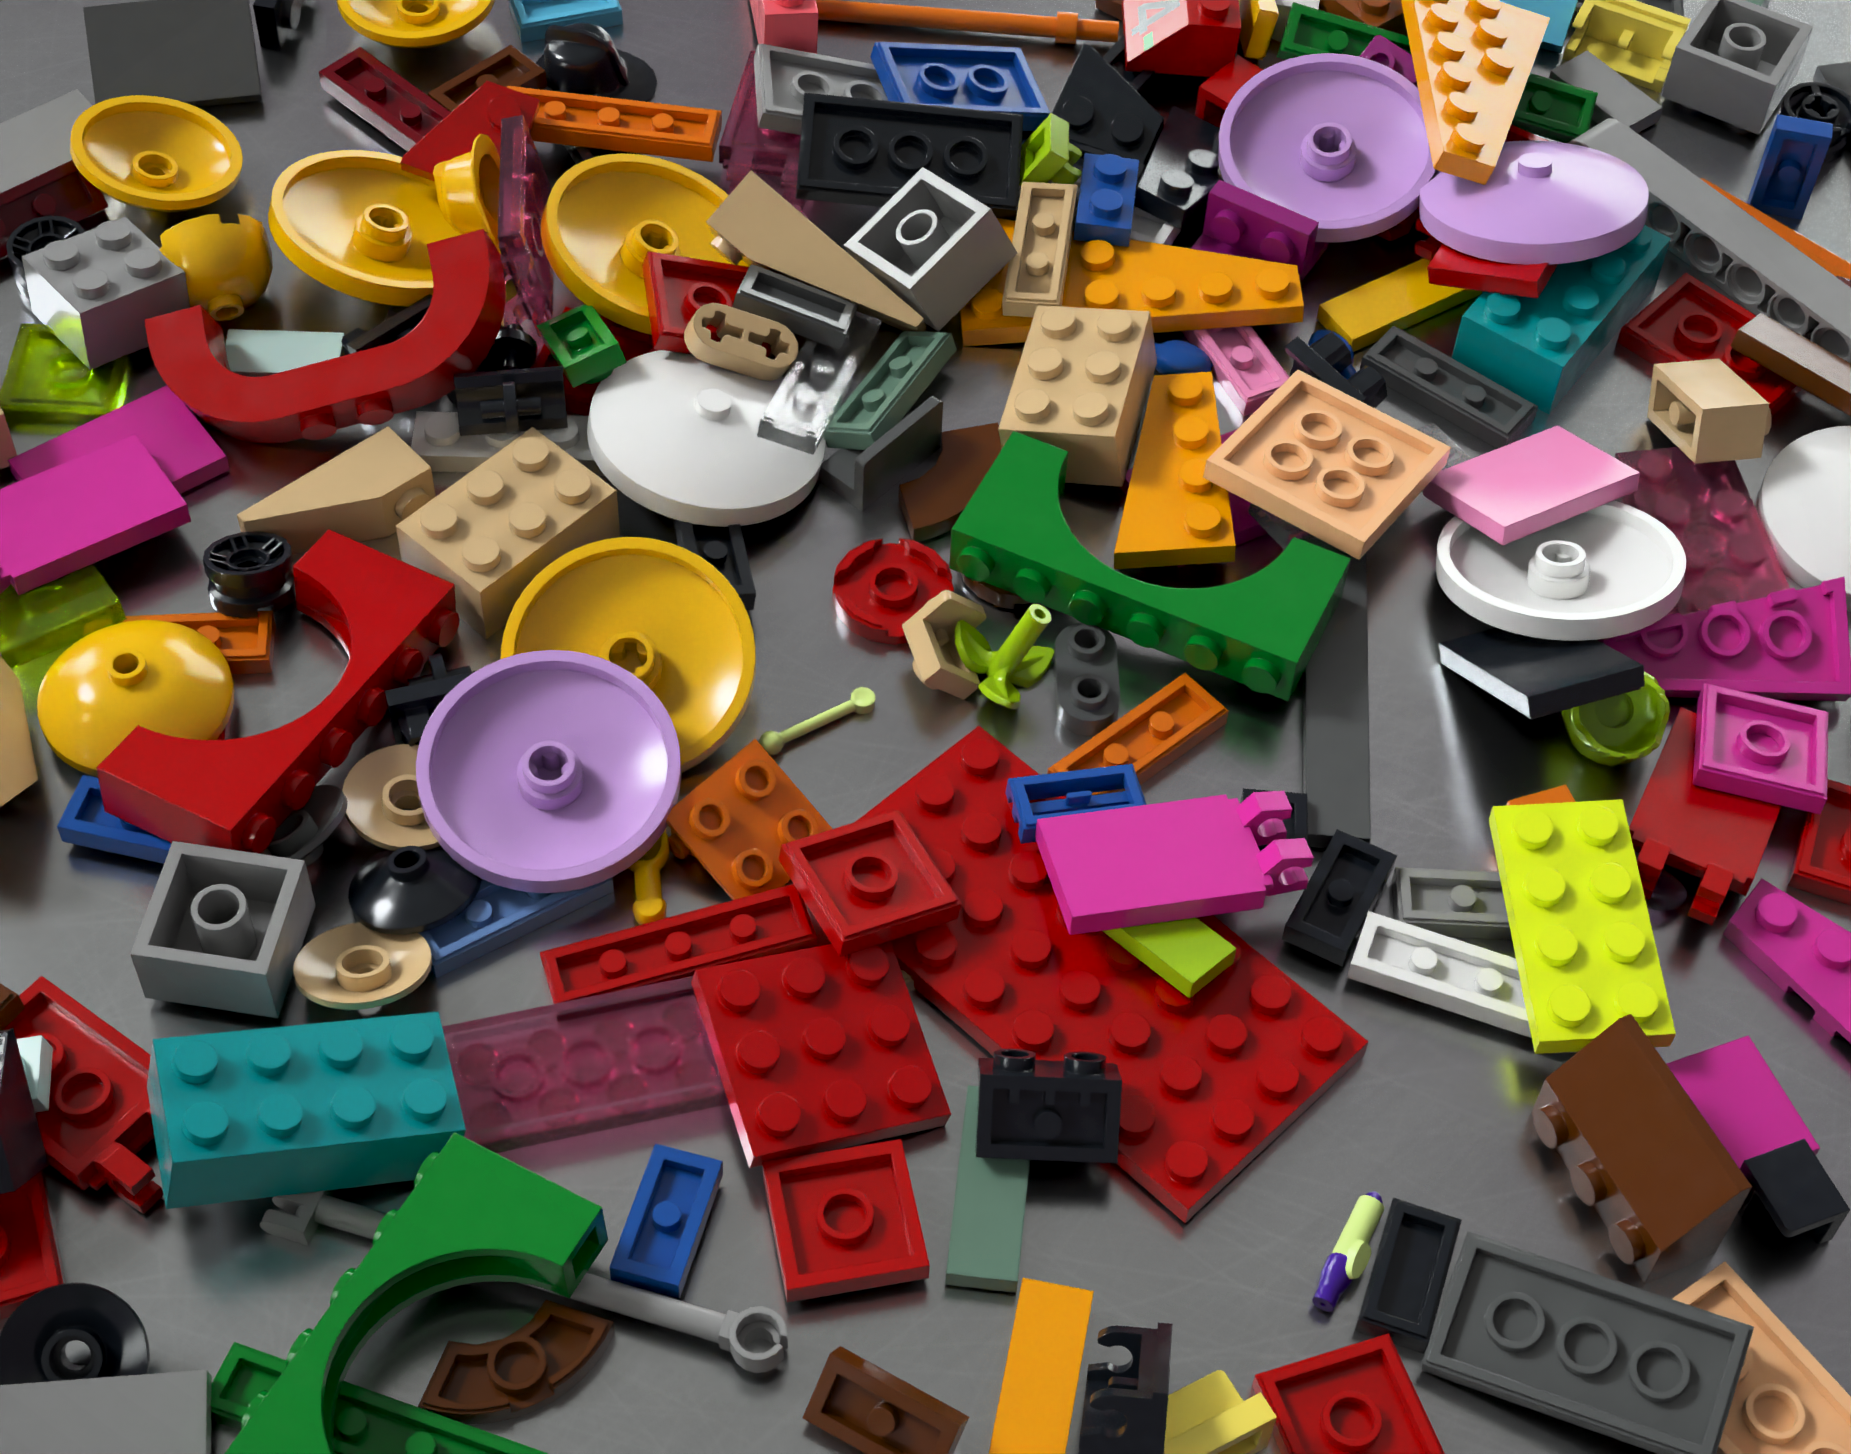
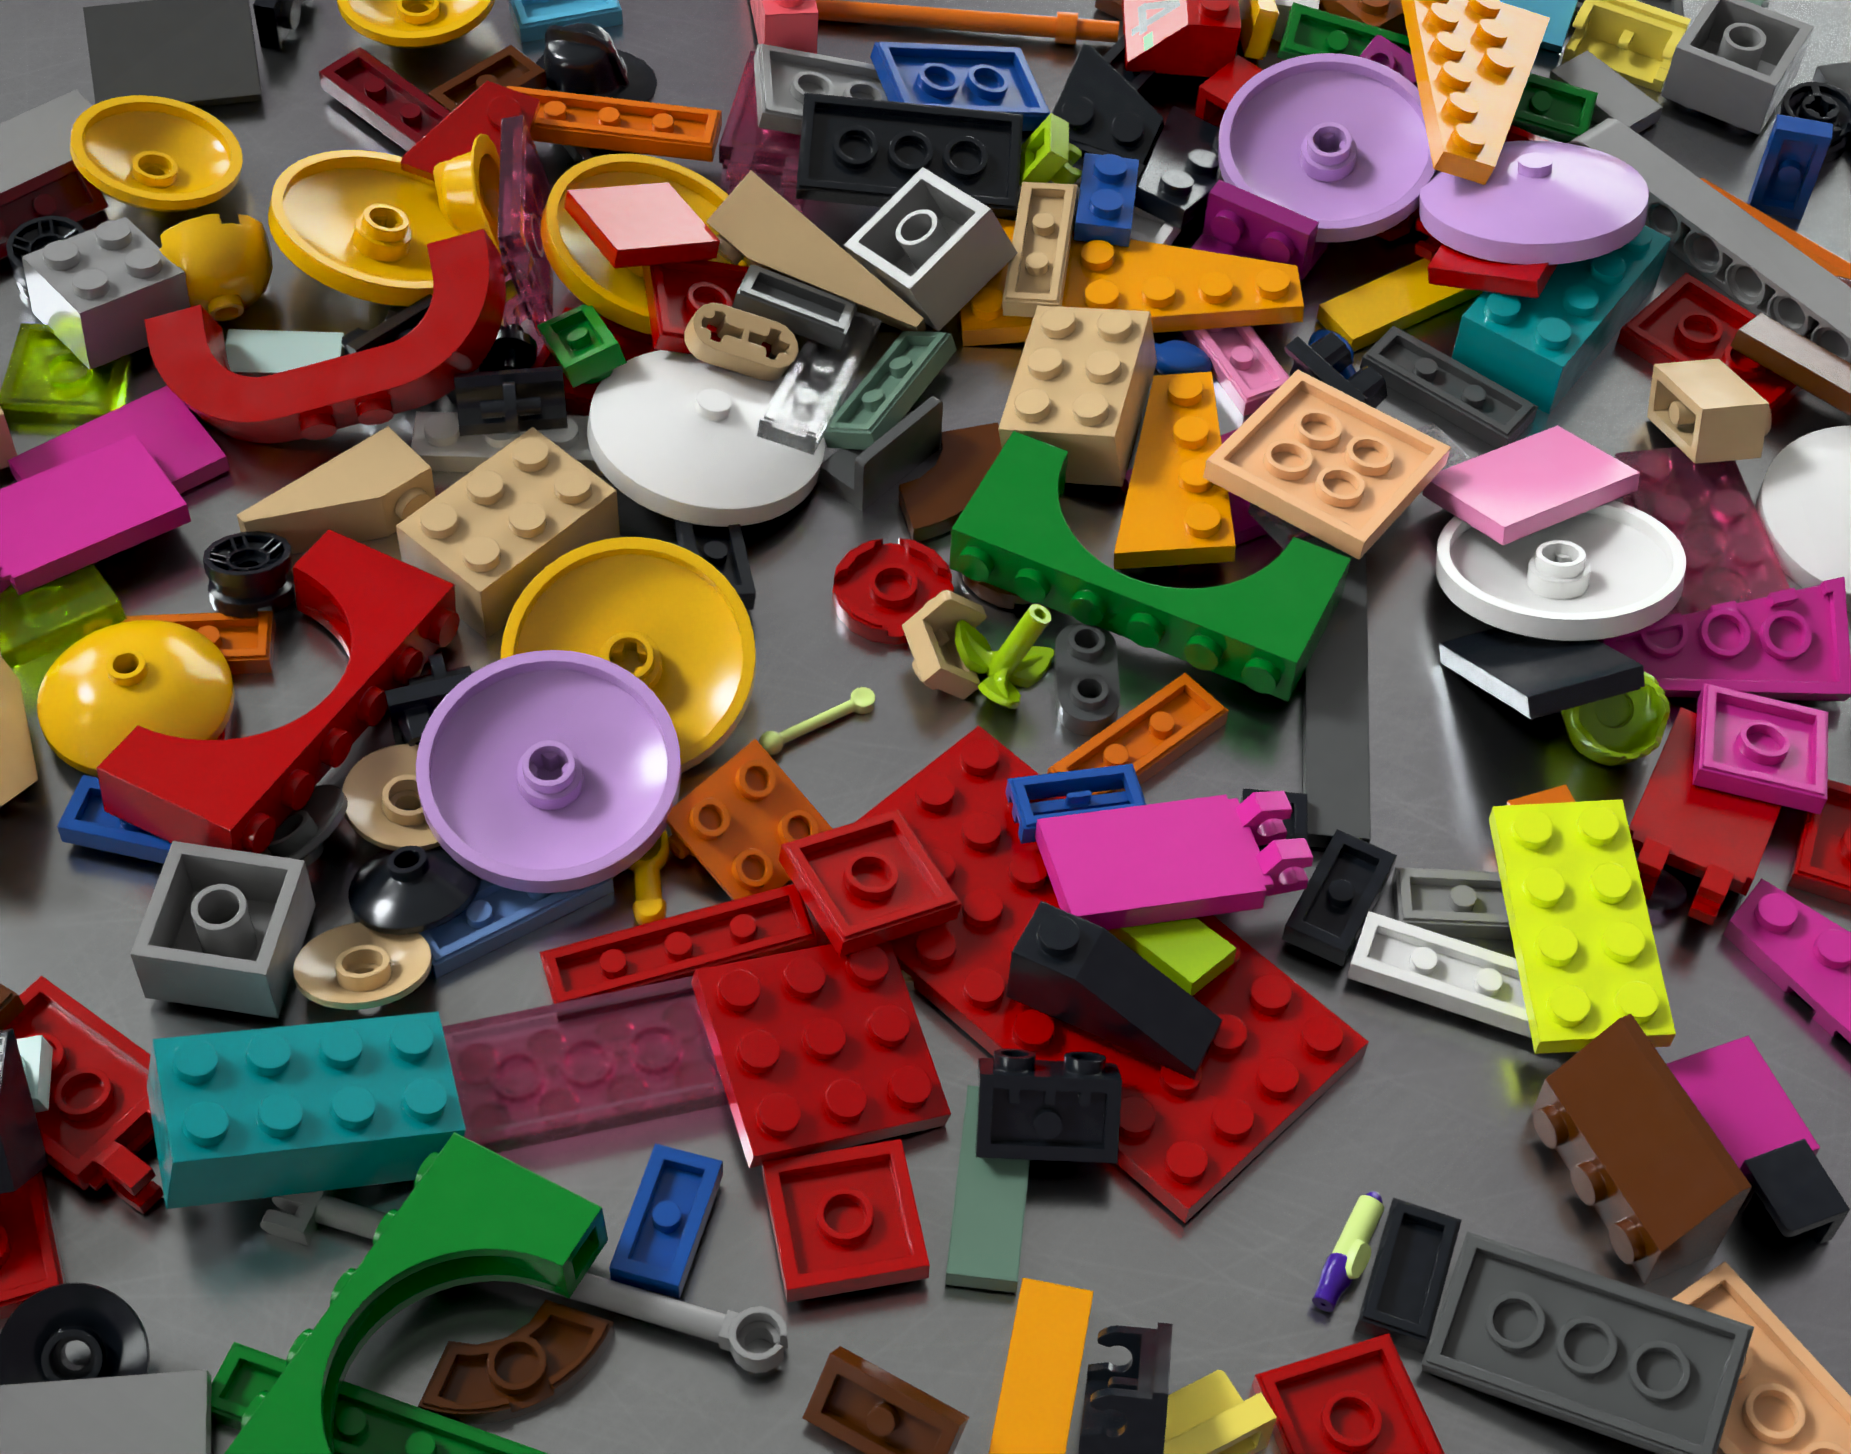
(641, 225): none -> tile
(1108, 990): none -> black slope

